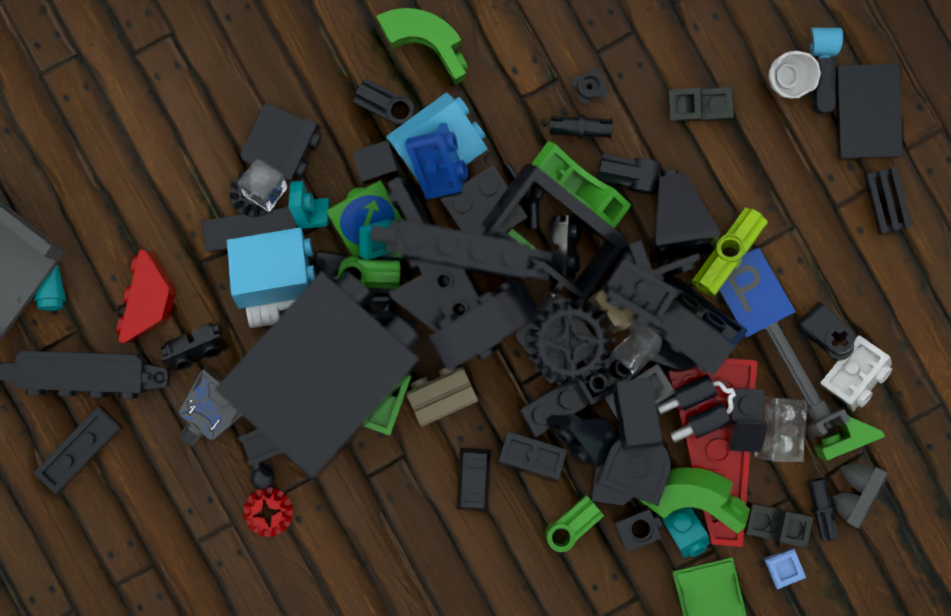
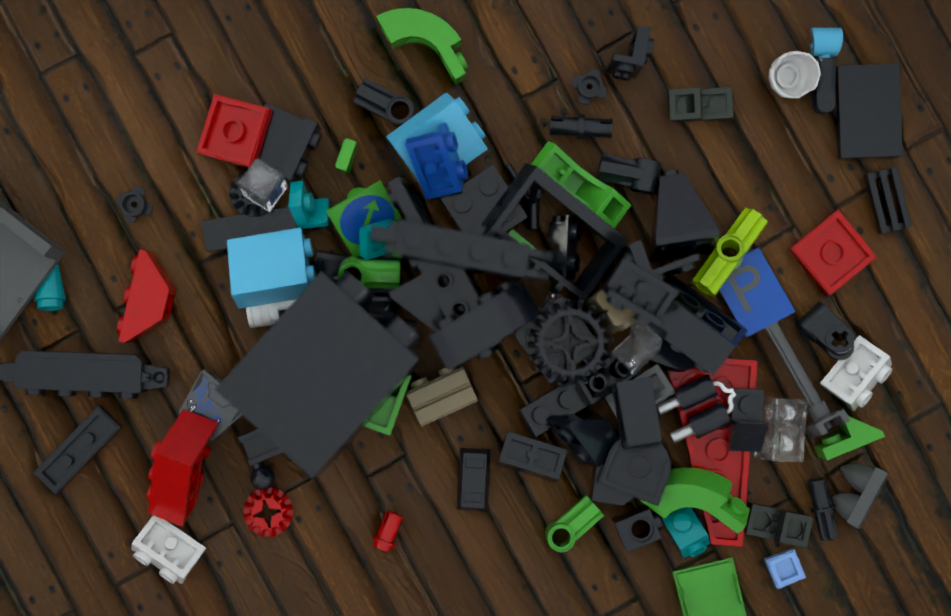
(125, 202): none -> black plate
(167, 549): none -> white bracket
(177, 467): none -> red wedge
(207, 343): black hinge -> none
(234, 131): none -> red tile
(346, 156): none -> bright green tile
(375, 162): black panel -> none
(388, 530): none -> red pin
(639, 51): none -> black bracket
(832, 252): none -> red tile

